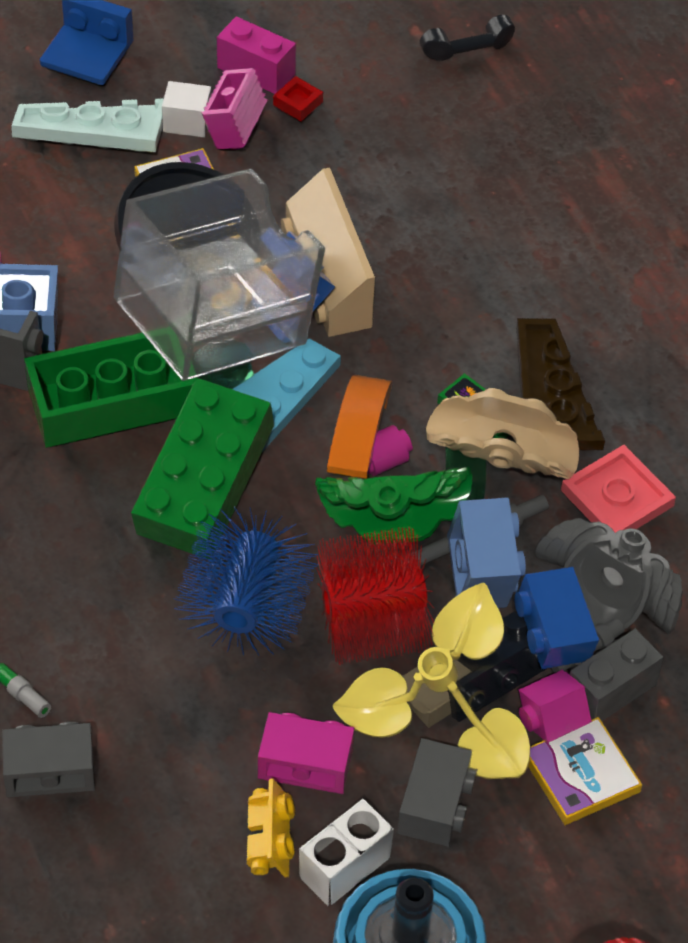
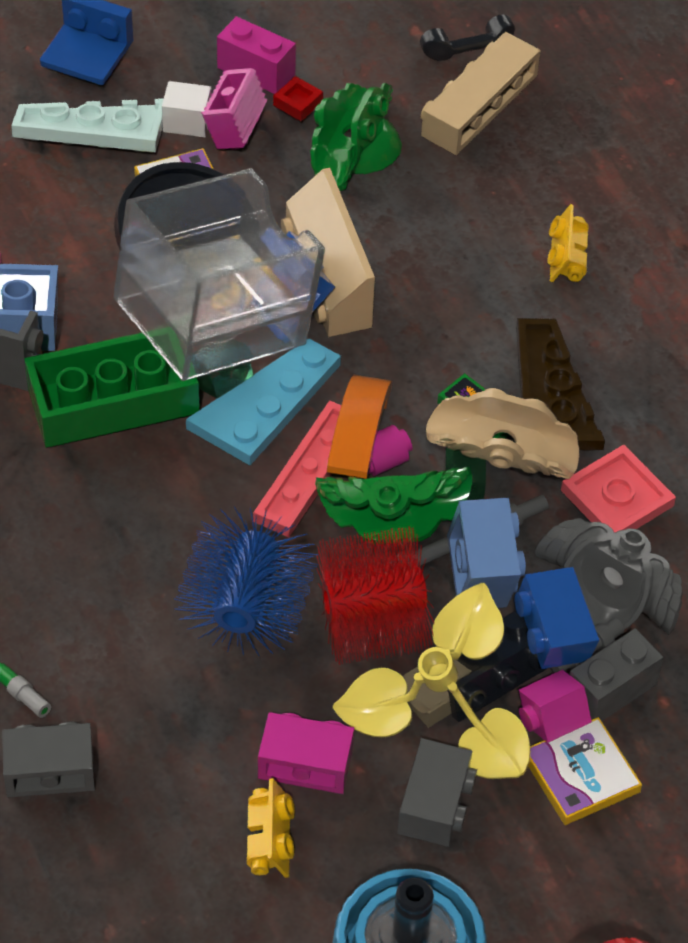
(203, 466): green brick -> none
(295, 485): none -> coral plate
(353, 867): white piece -> none
(373, 138): none -> green piece
(479, 93): none -> tan brick
(568, 246): none -> yellow hinge

